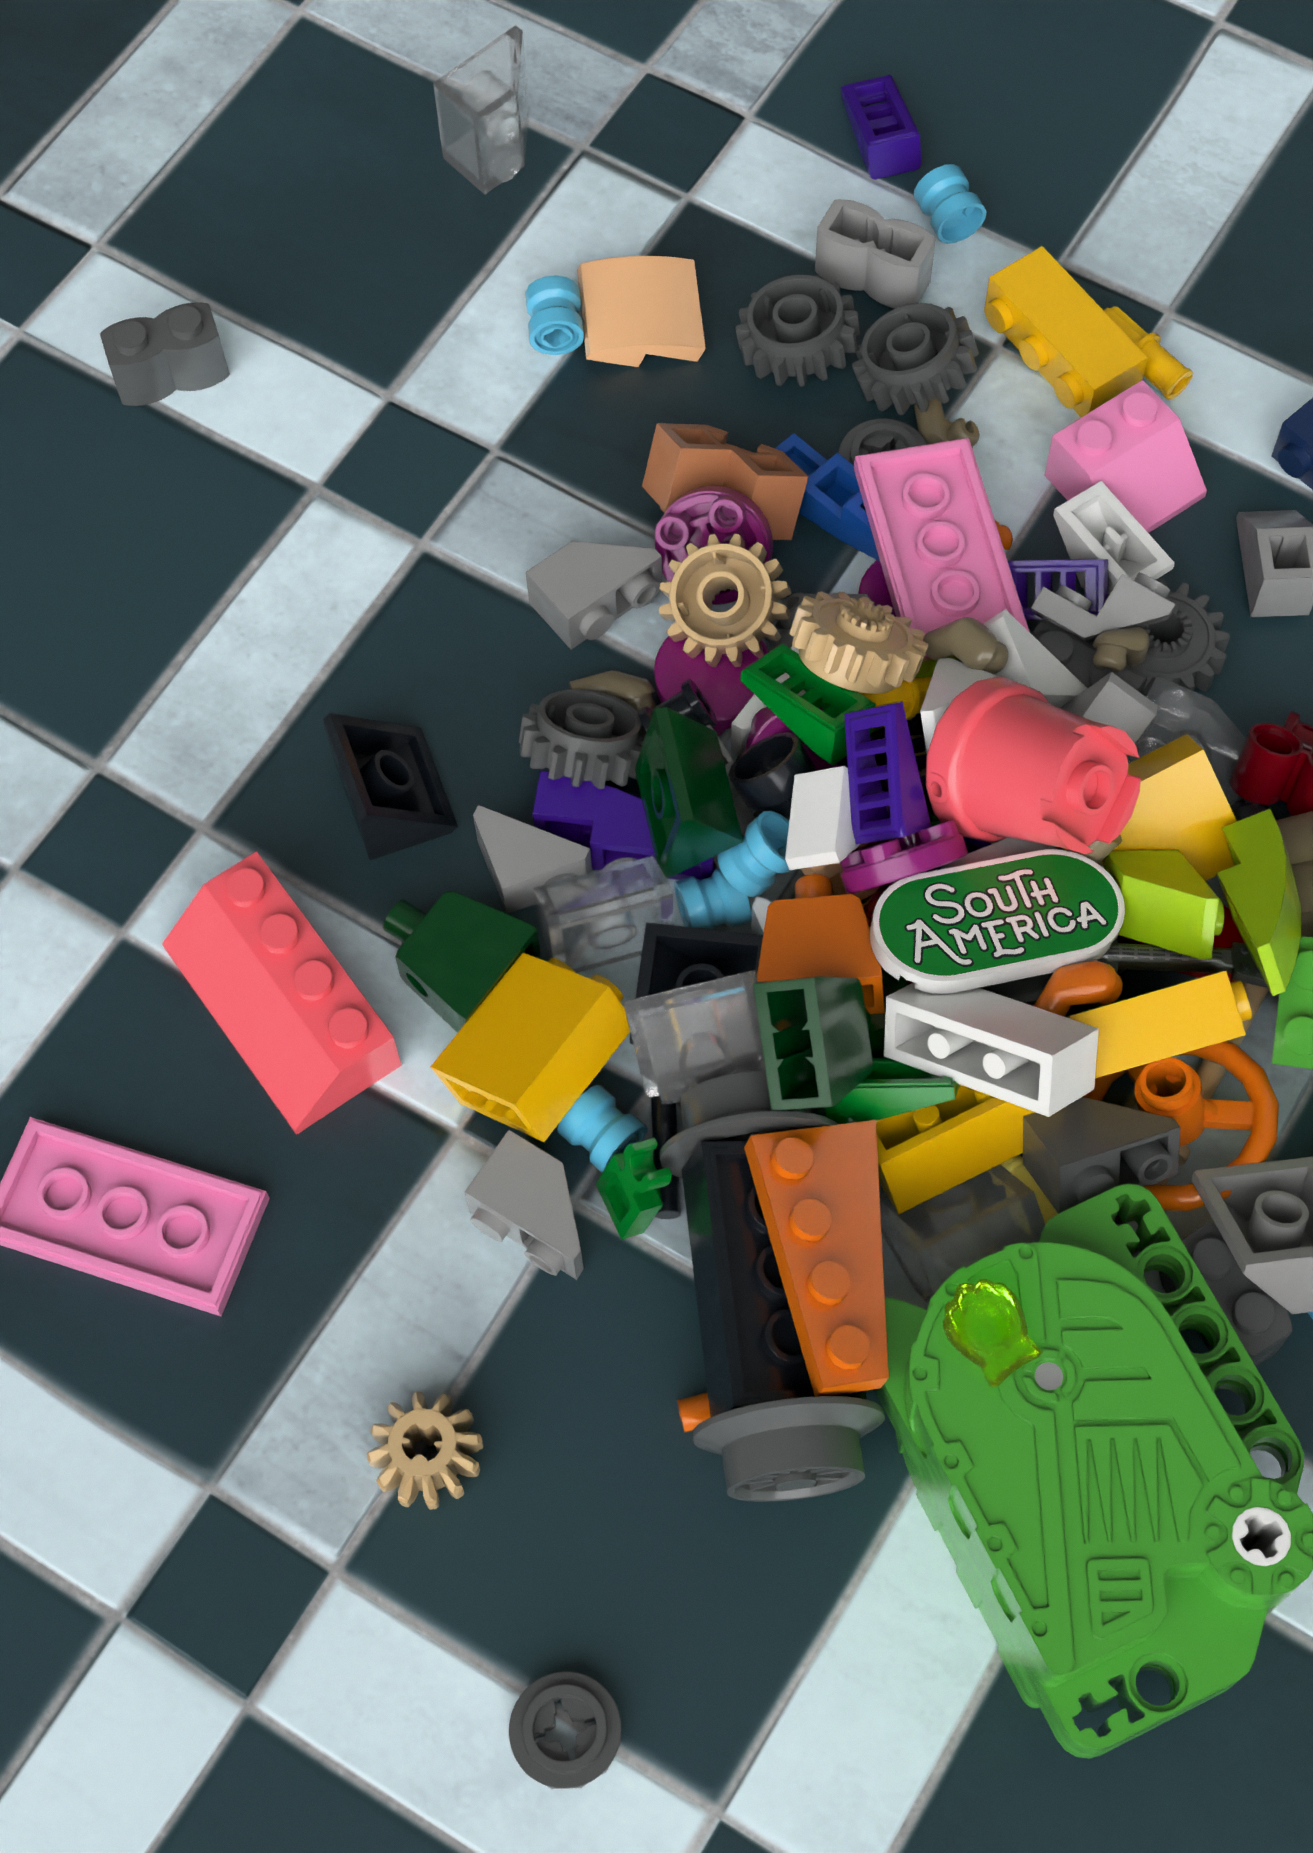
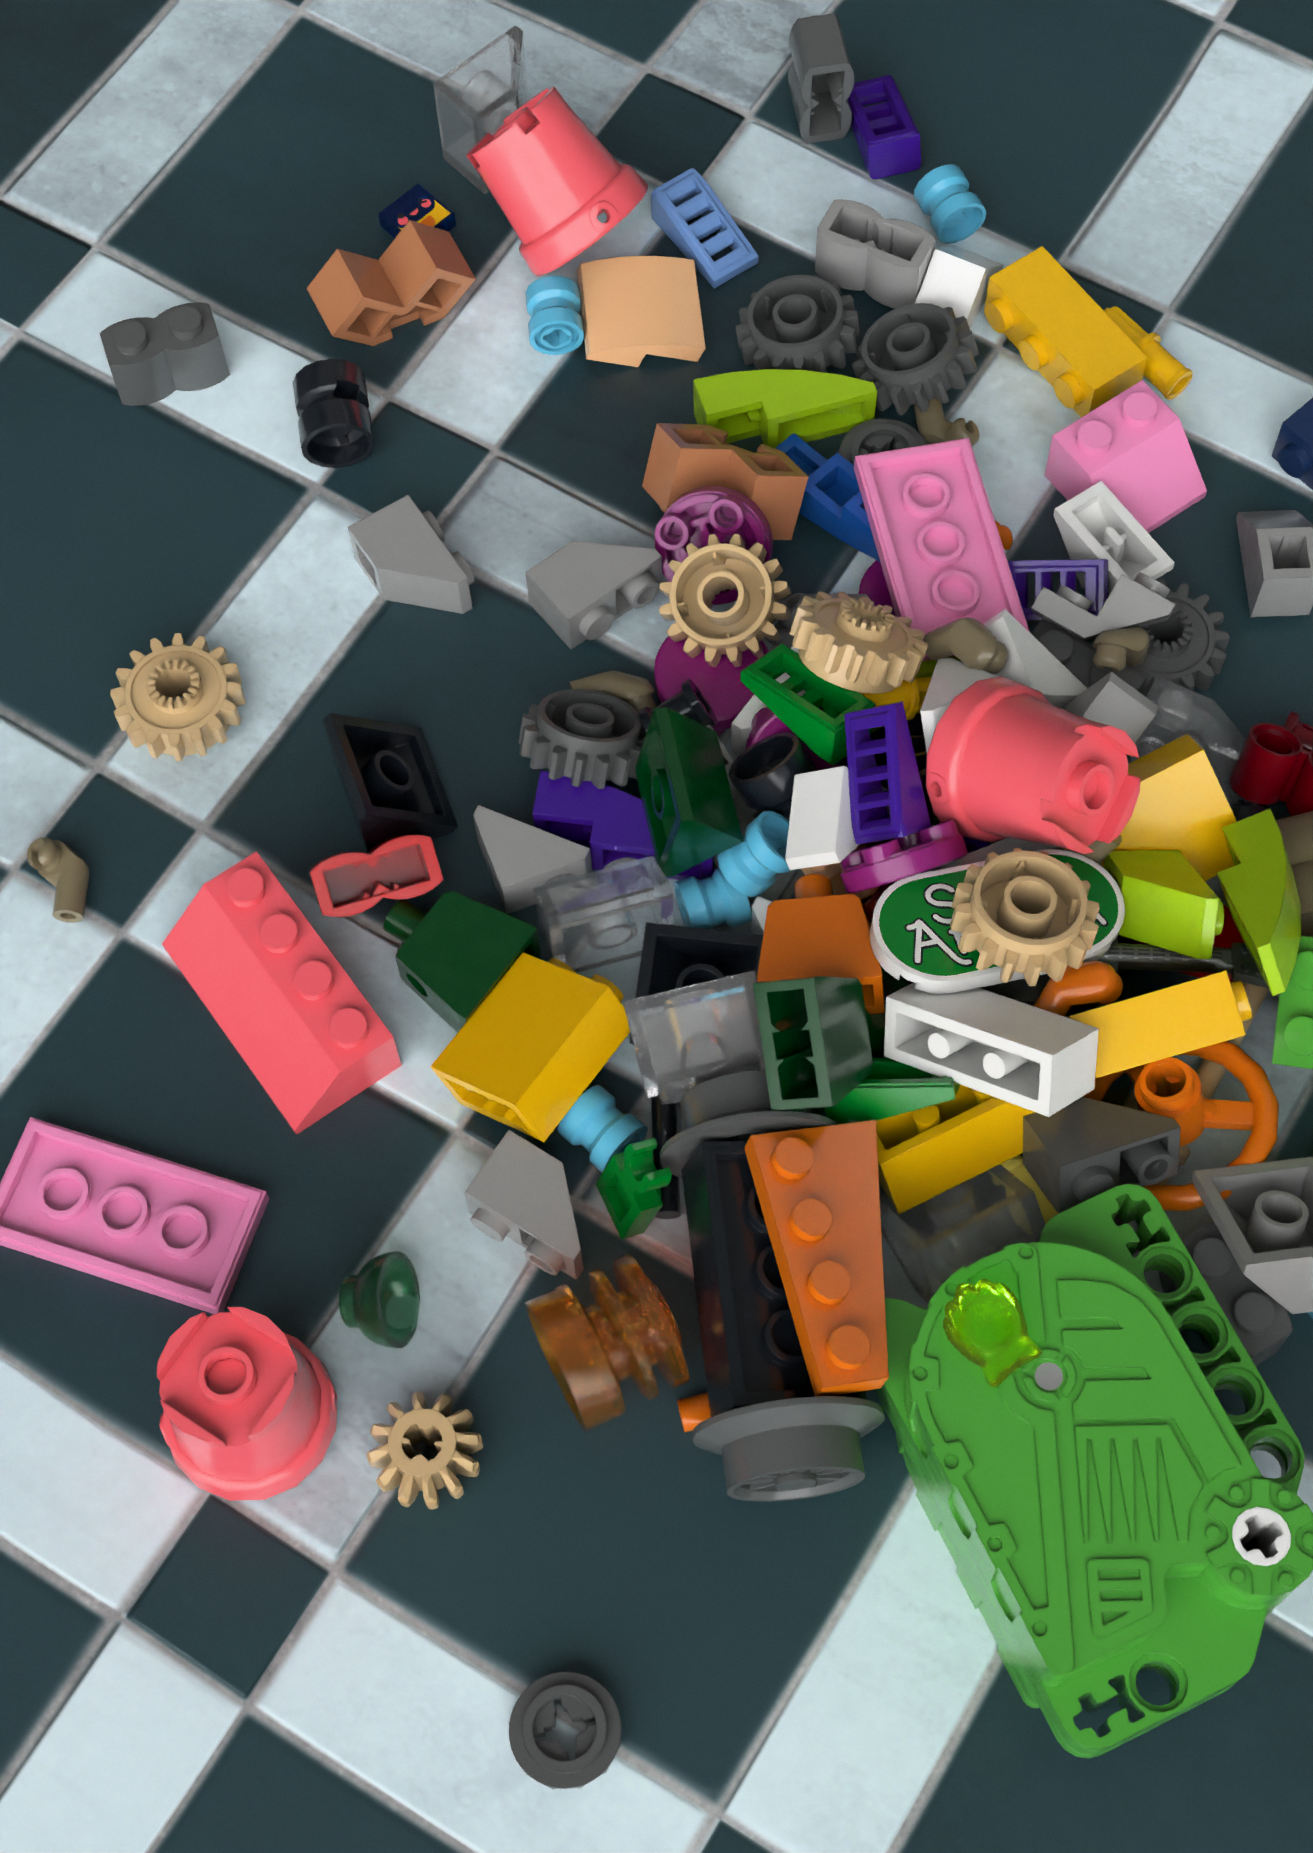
(65, 872): none -> dark tan arm
(188, 724): none -> tan gear
(244, 1405): none -> coral piece
(333, 413): none -> black wheel
(382, 1300): none -> clear green piece
(392, 869): none -> red brick
(408, 560): none -> light grey slope
(413, 279): none -> nougat brick
(419, 207): none -> clear blue tile
(554, 181): none -> coral piece
(608, 1341): none -> clear orange wheel
(683, 200): none -> medium blue slope
(783, 403): none -> lime slope
(820, 78): none -> dark grey brick
(957, 281): none -> white slope
(1025, 915): none -> tan gear

